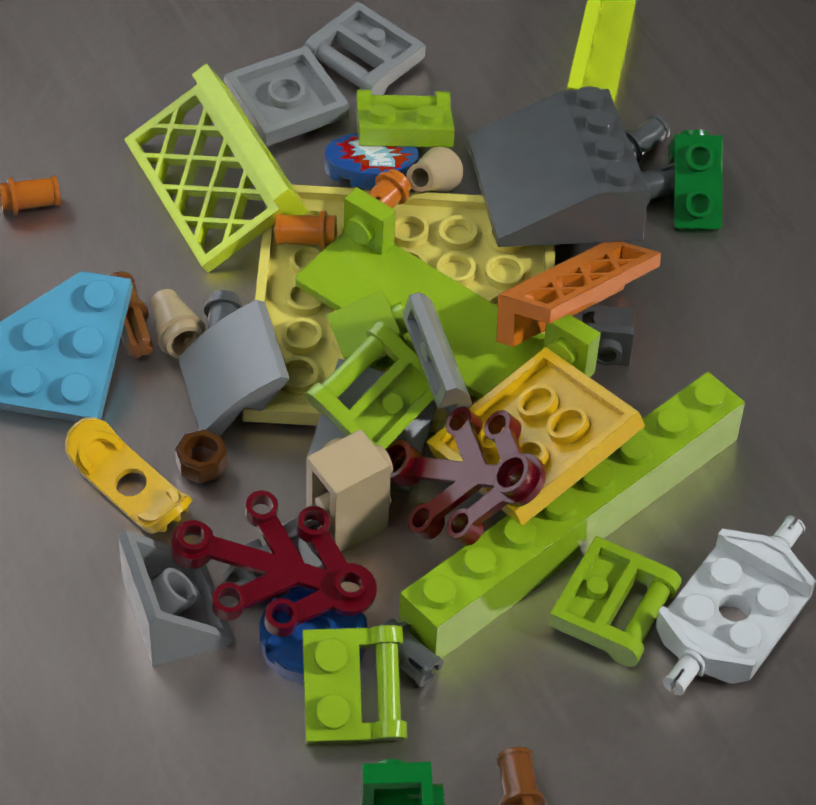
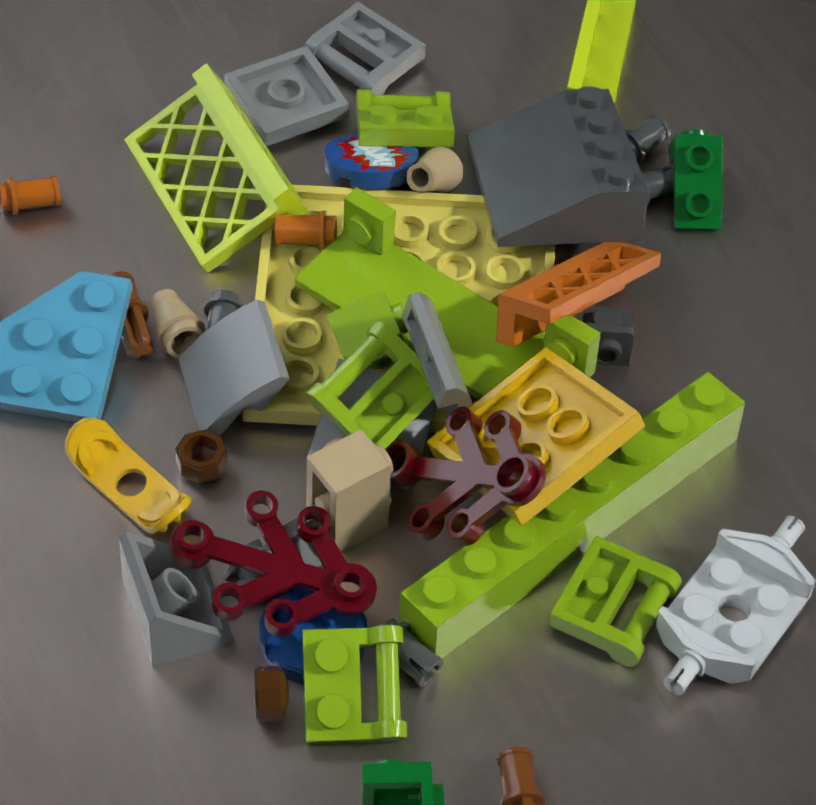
(271, 693): none -> reddish brown tile
(391, 188): orange pin -> none

